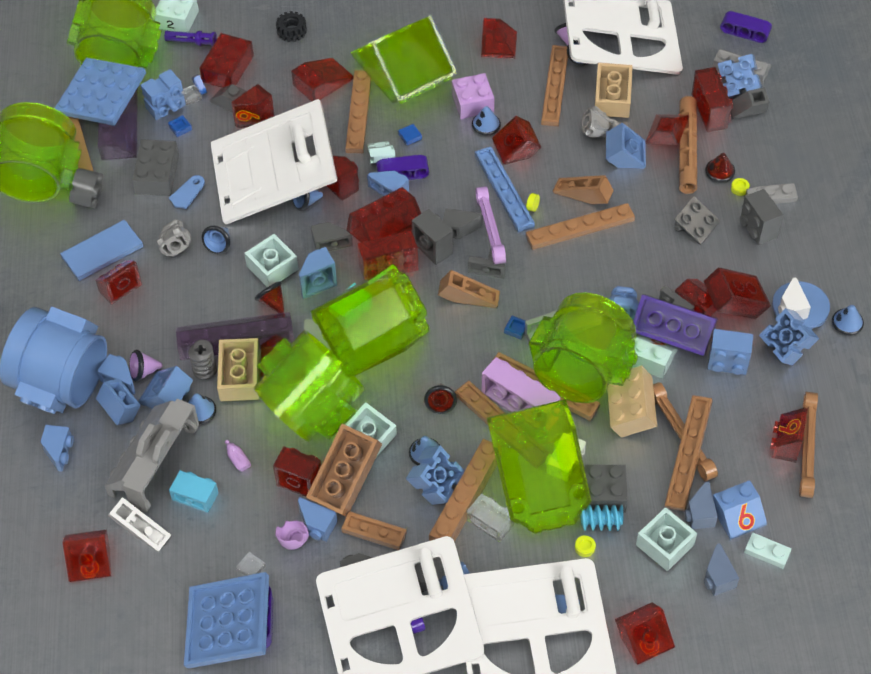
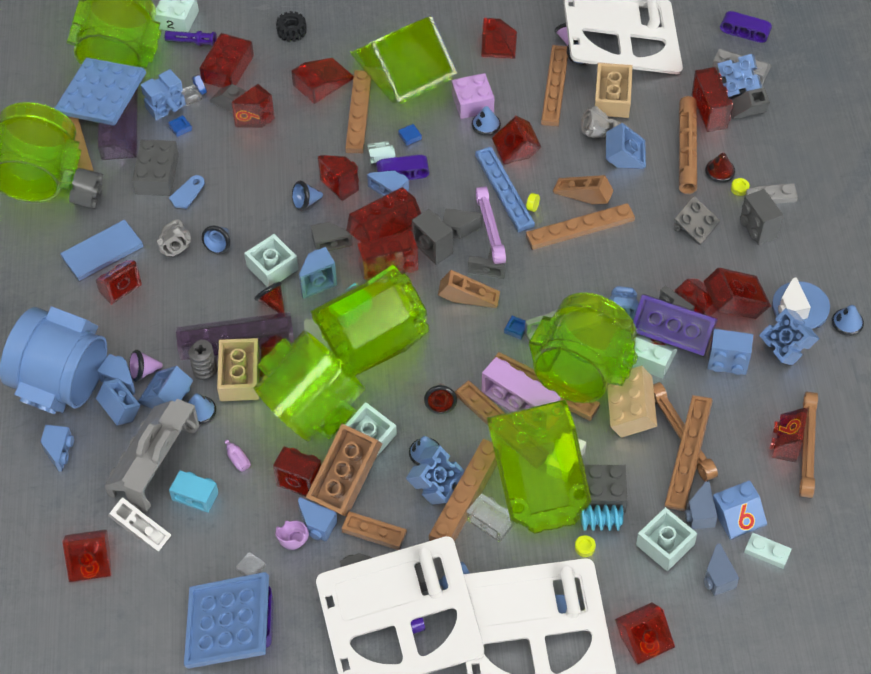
(262, 166): white door -> none
(667, 129): clear red slope -> none

